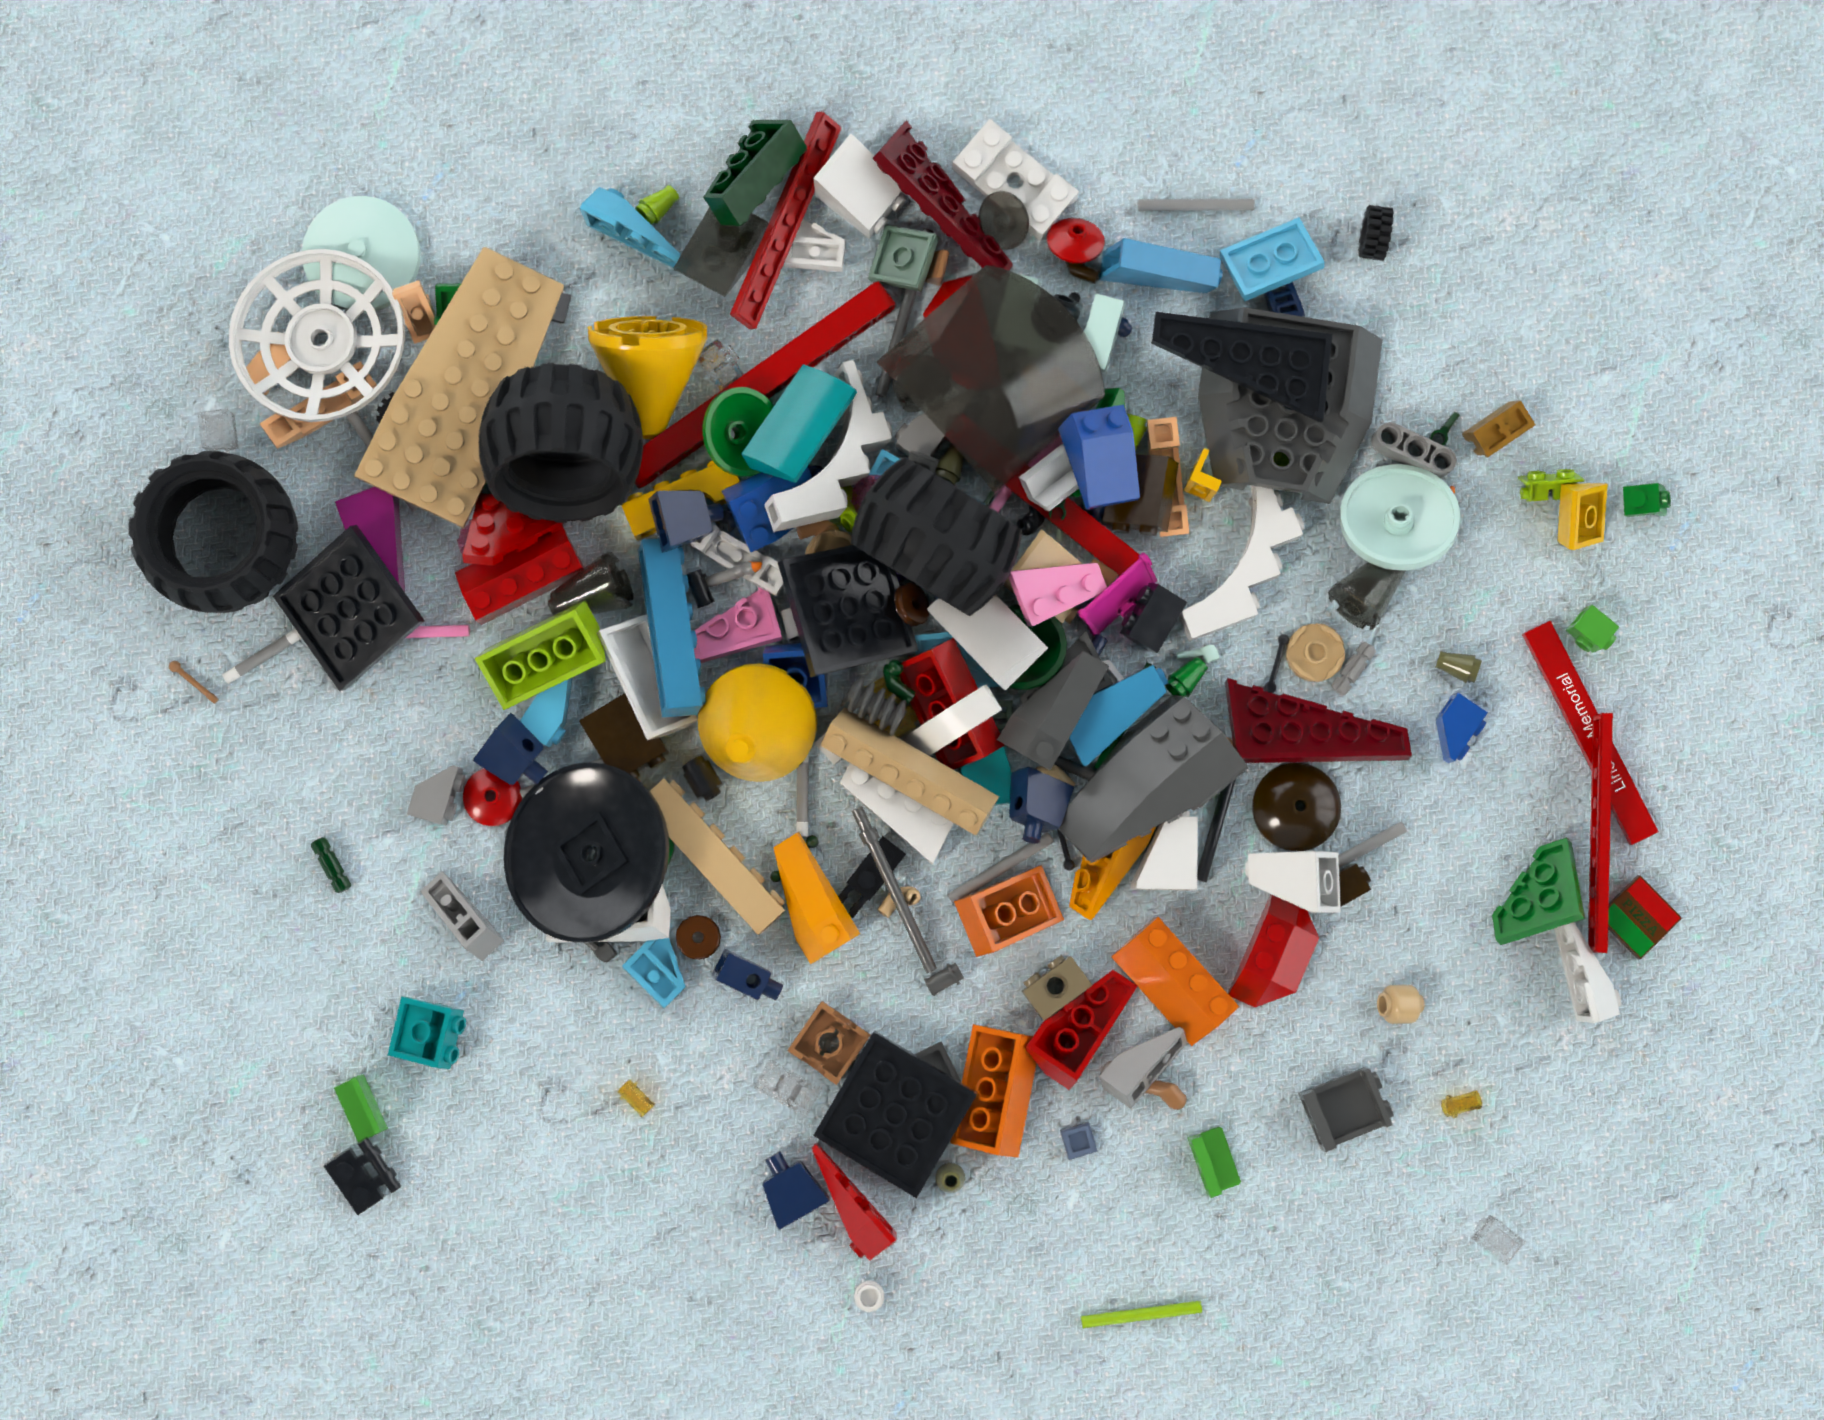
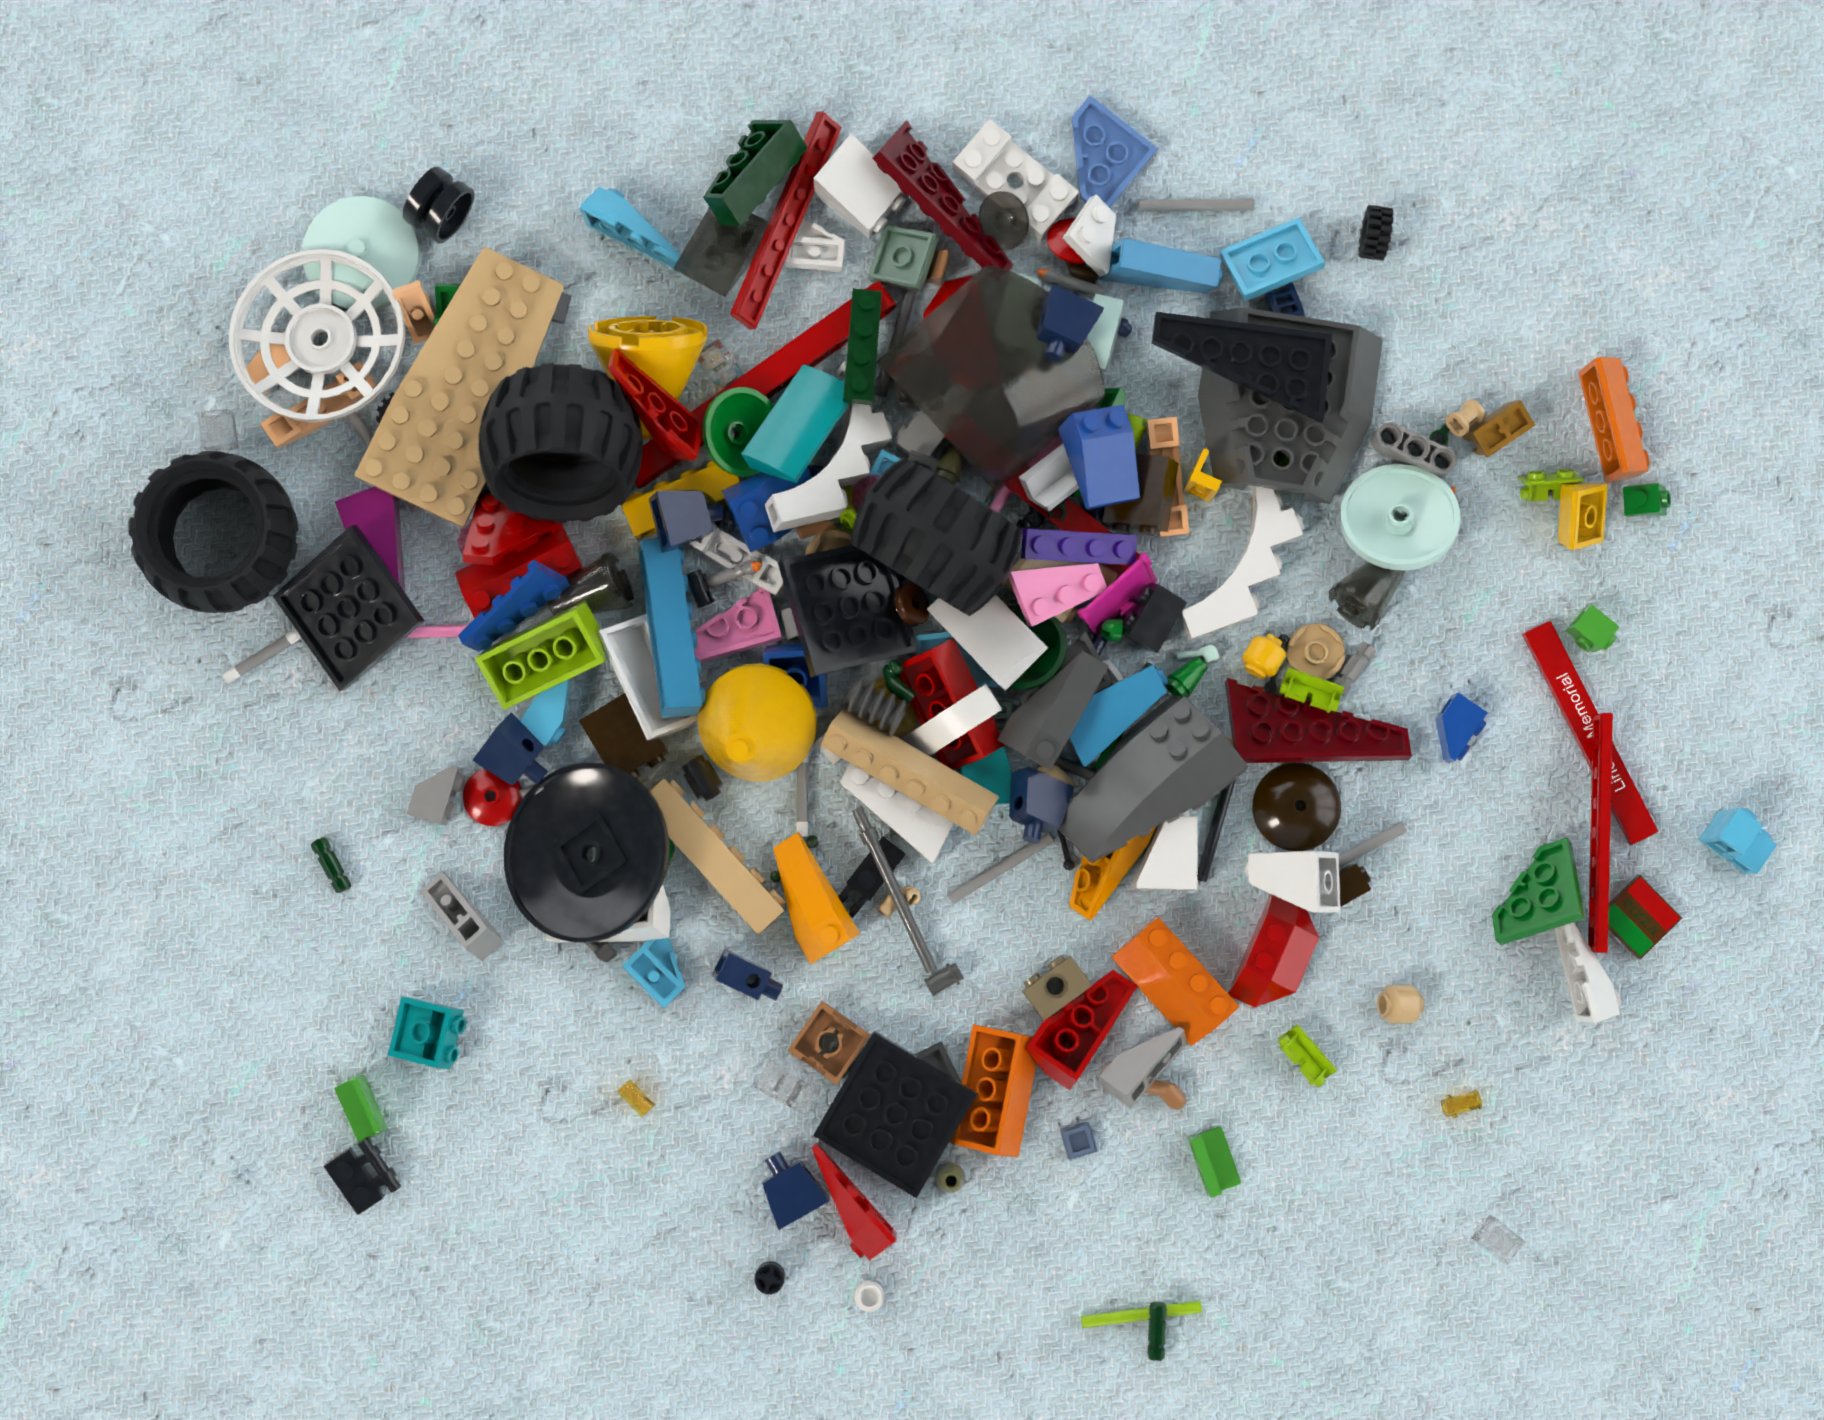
(174, 666): medium nougat hinge -> none
(438, 204): none -> black wheel
(508, 610): none -> blue wing
(657, 204): lime cone -> none
(665, 418): none -> red wedge
(685, 940): reddish brown piece -> none
(768, 1283): none -> black wheel
(862, 346): none -> dark green plate
(1008, 911): orange slope -> none
(1051, 276): none -> light grey piece
(1065, 322): none -> dark blue torso
(1078, 546): none -> dark purple plate
(1093, 234): none -> white wing
(1106, 152): none -> medium blue plate
(1112, 630): none -> green hinge
(1157, 1331): none -> dark green axle
(1263, 656): none -> yellow head
(1303, 686): none -> lime hinge
(1303, 1050): none -> lime hinge
(1346, 1108): dark grey panel -> none
(1461, 666): olive cone -> none
(1466, 417): none -> tan bush
(1613, 419): none -> orange slope
(1739, 839): none -> medium azure brick

